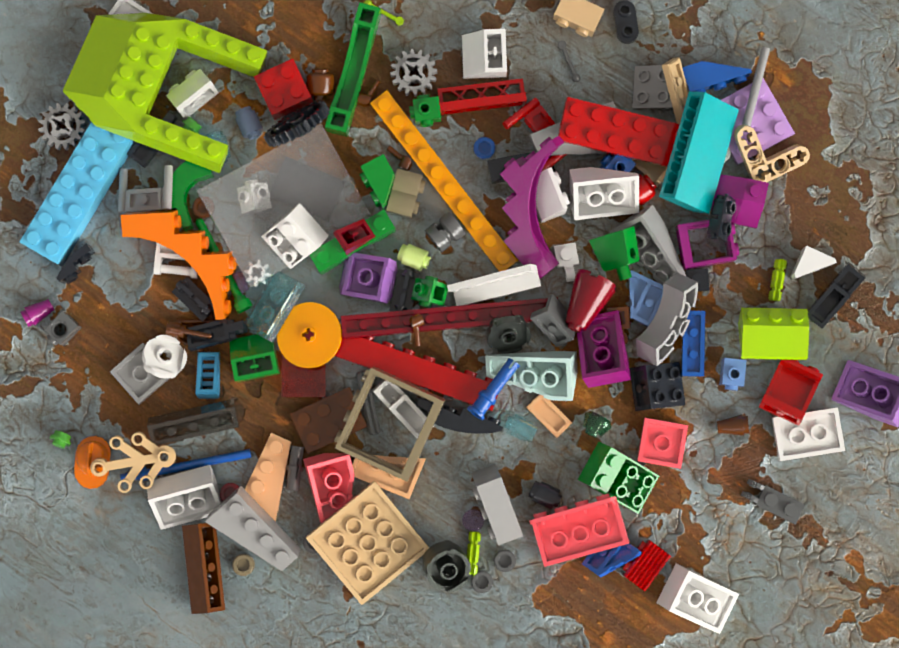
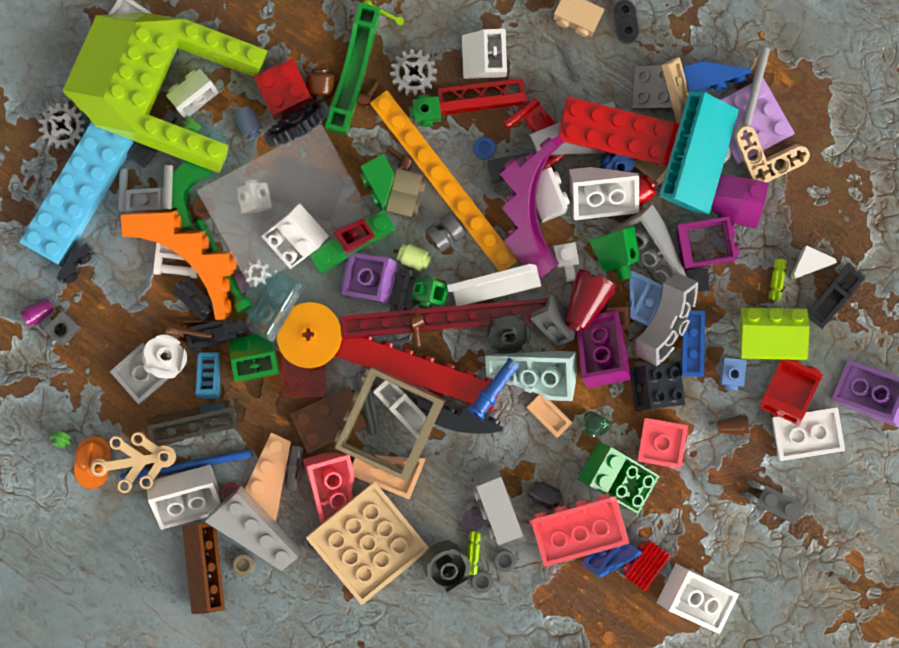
(520, 428): clear light blue brick -> none
(724, 208): black hinge -> none

